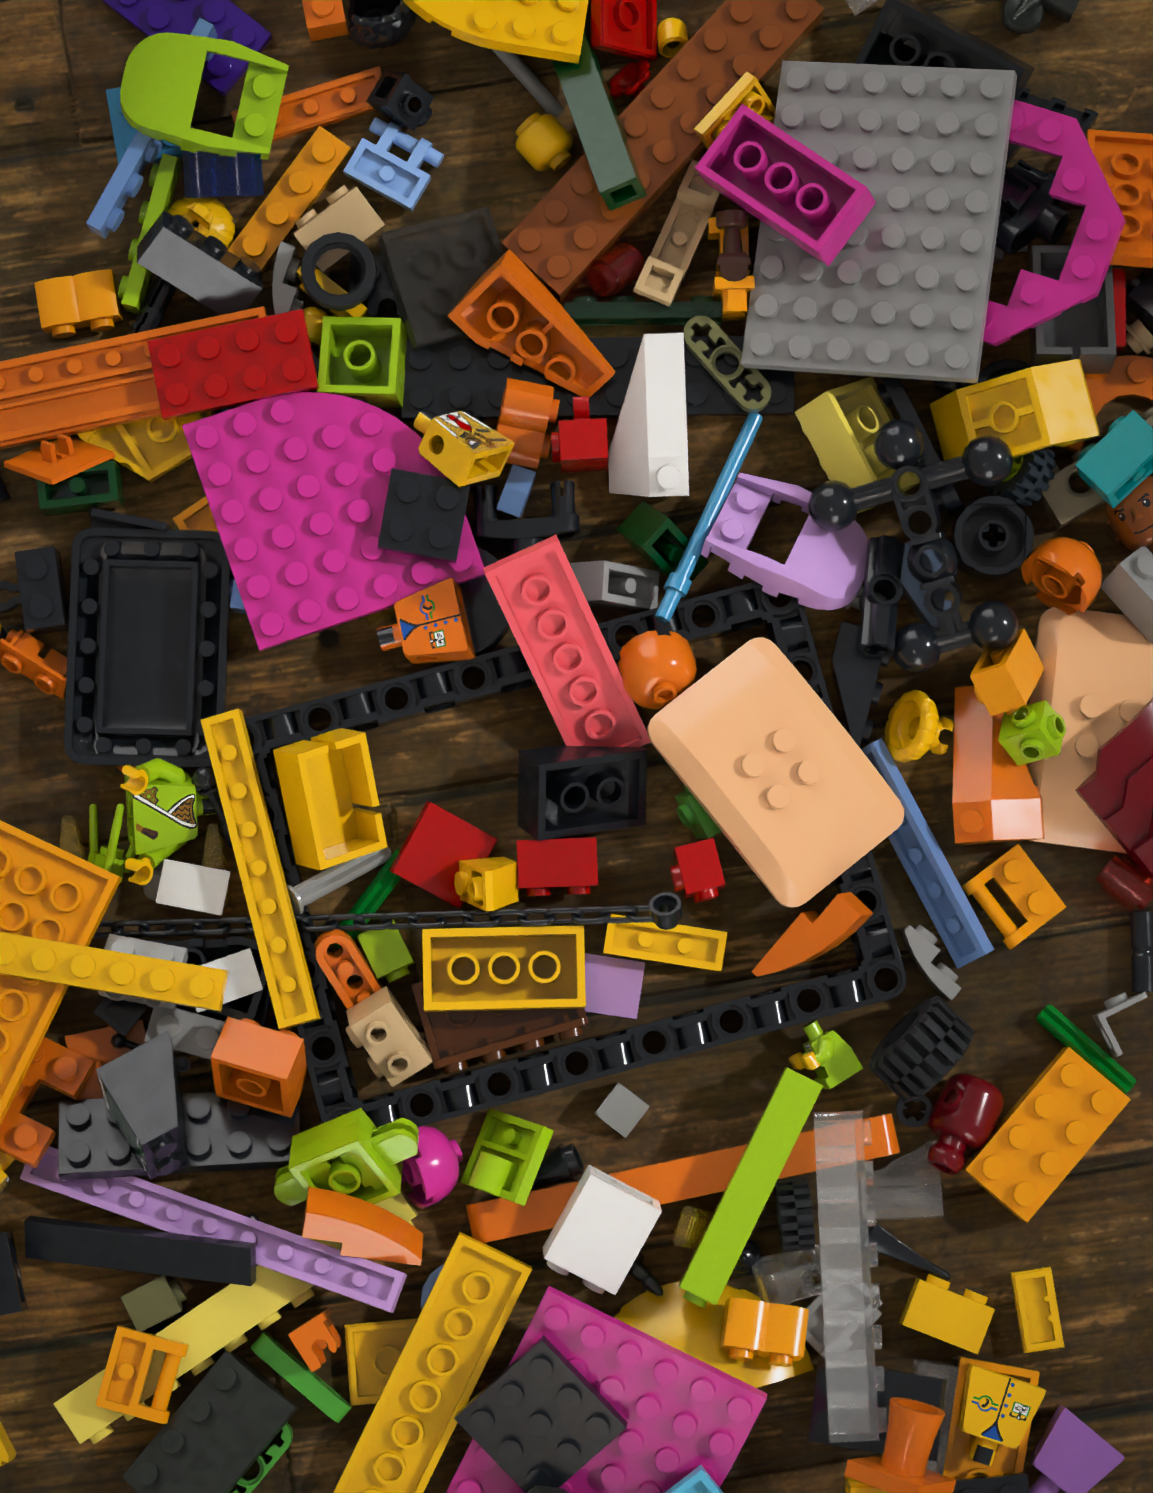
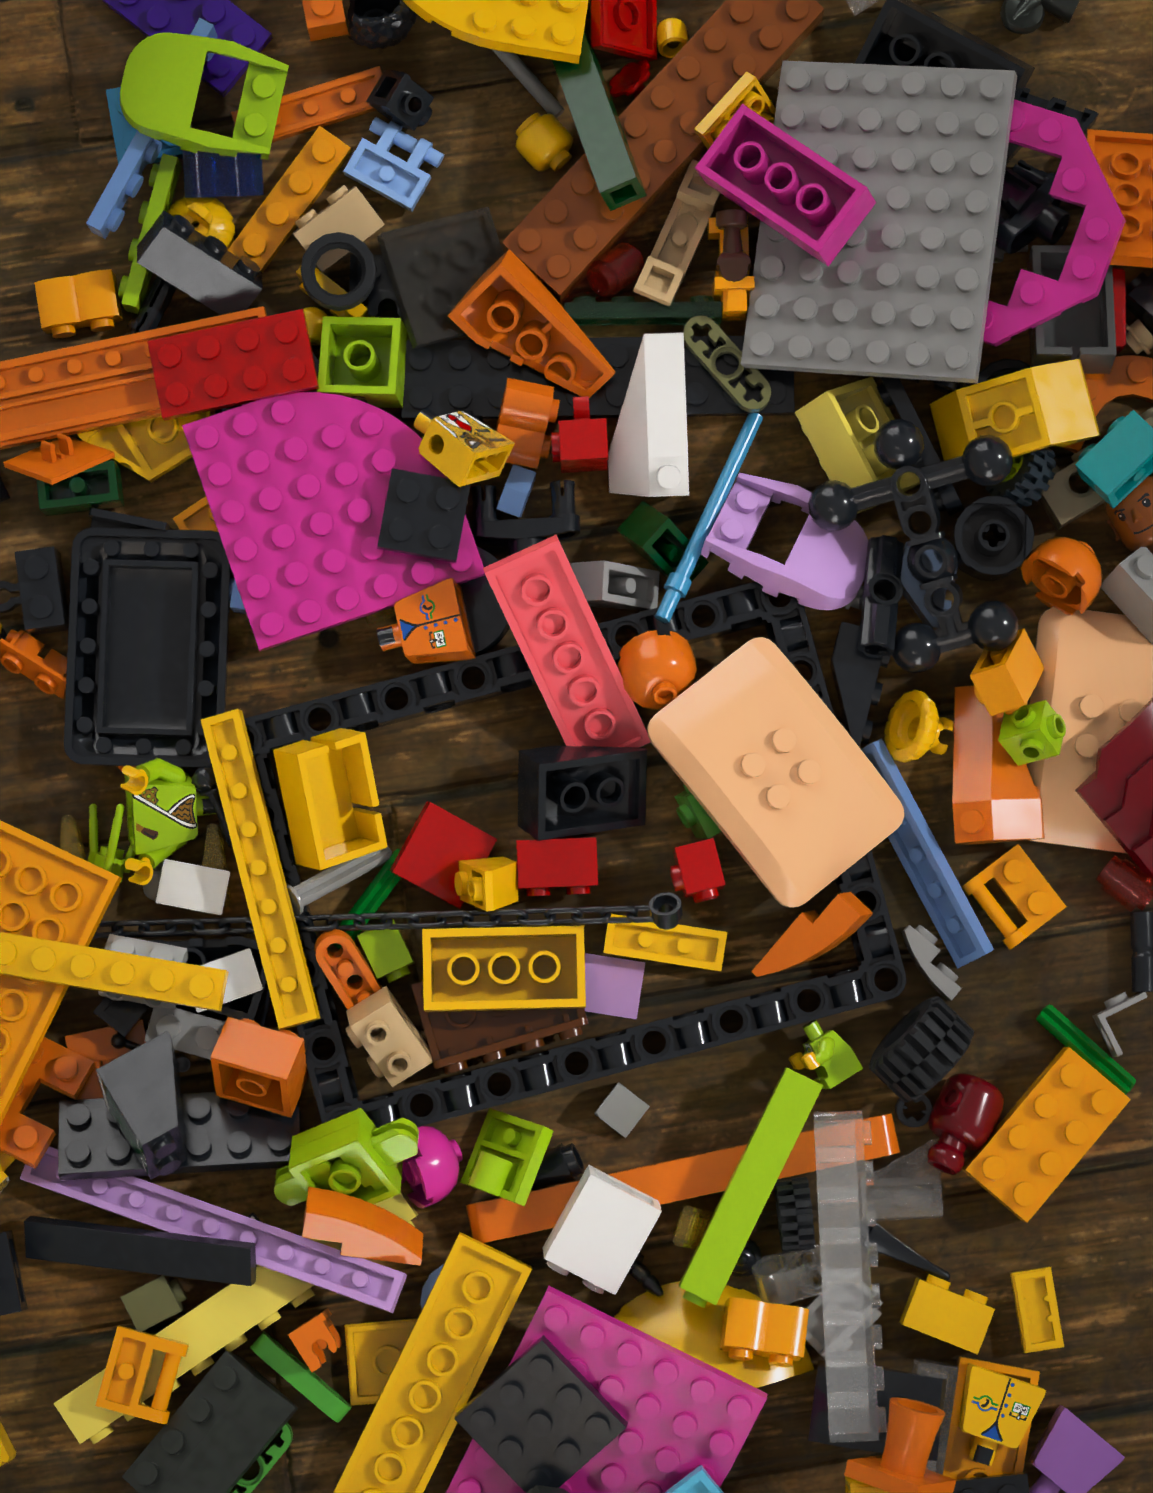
(286, 264): light grey slope -> none

